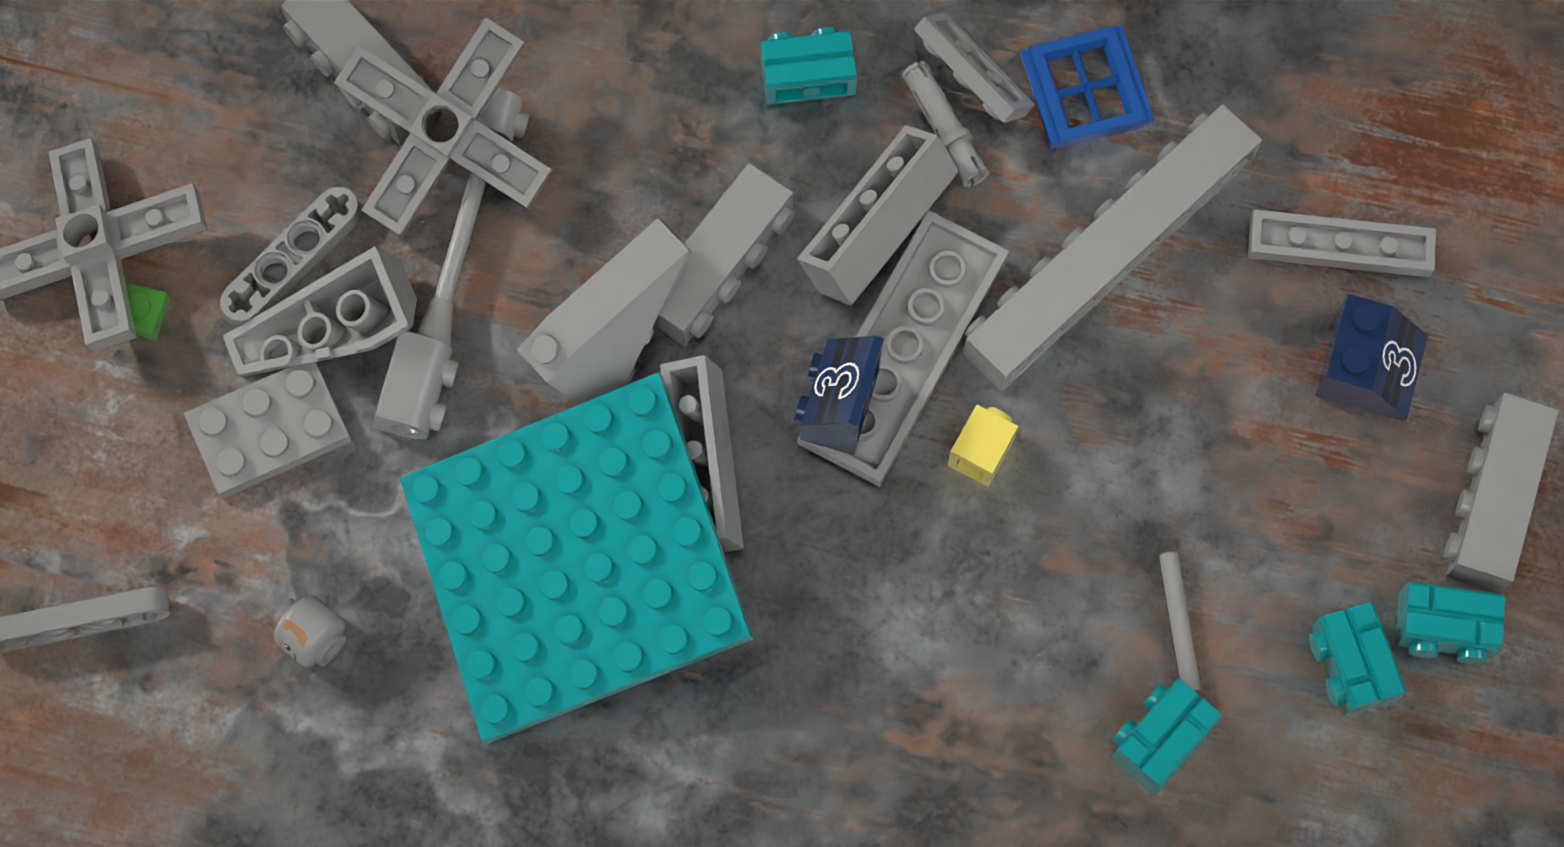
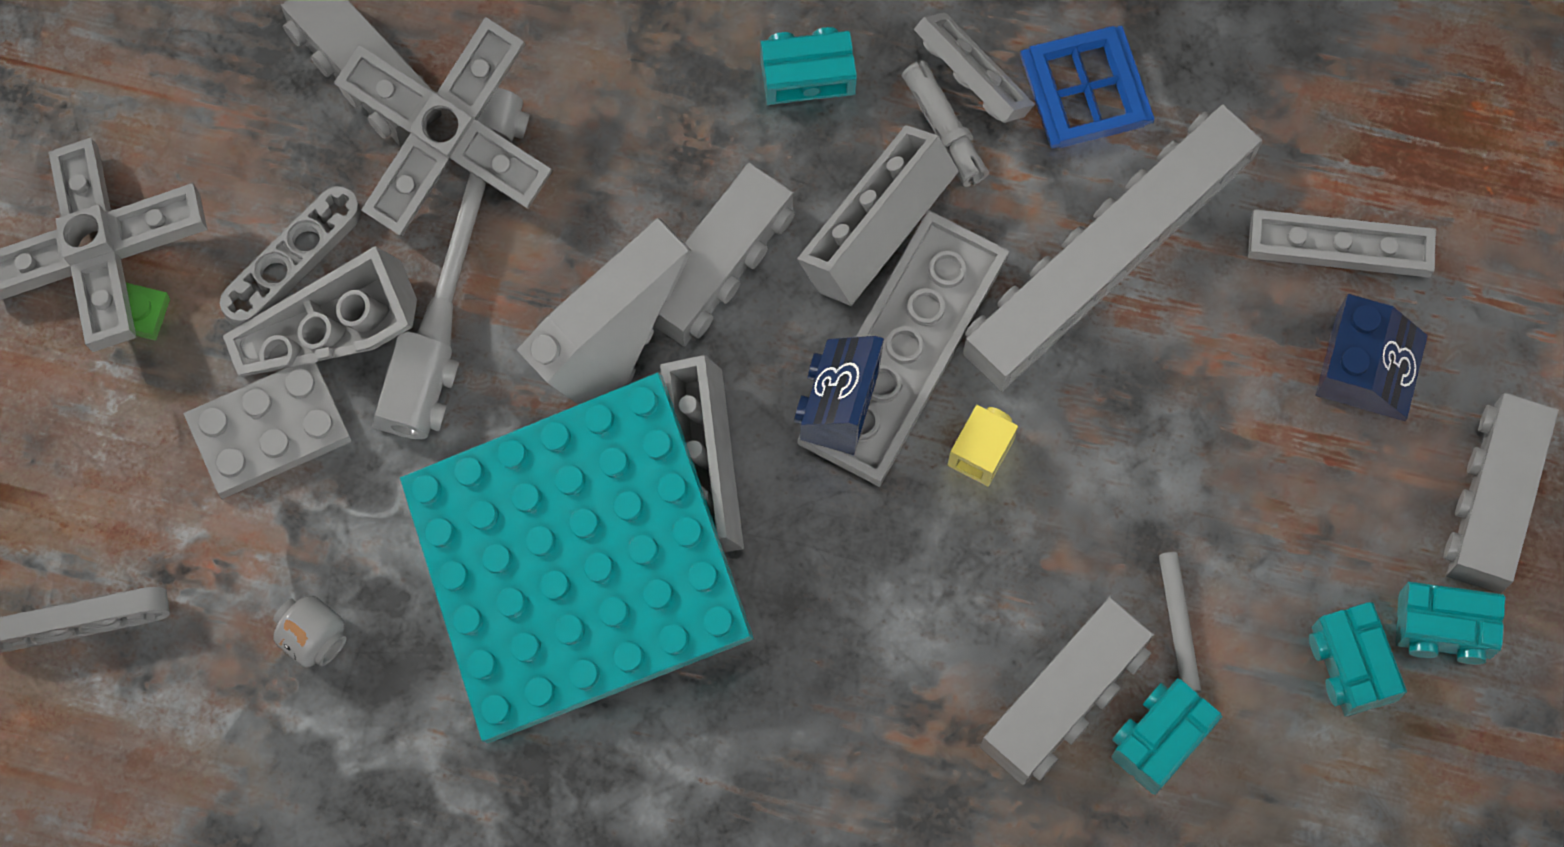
(1066, 692): none -> light grey brick

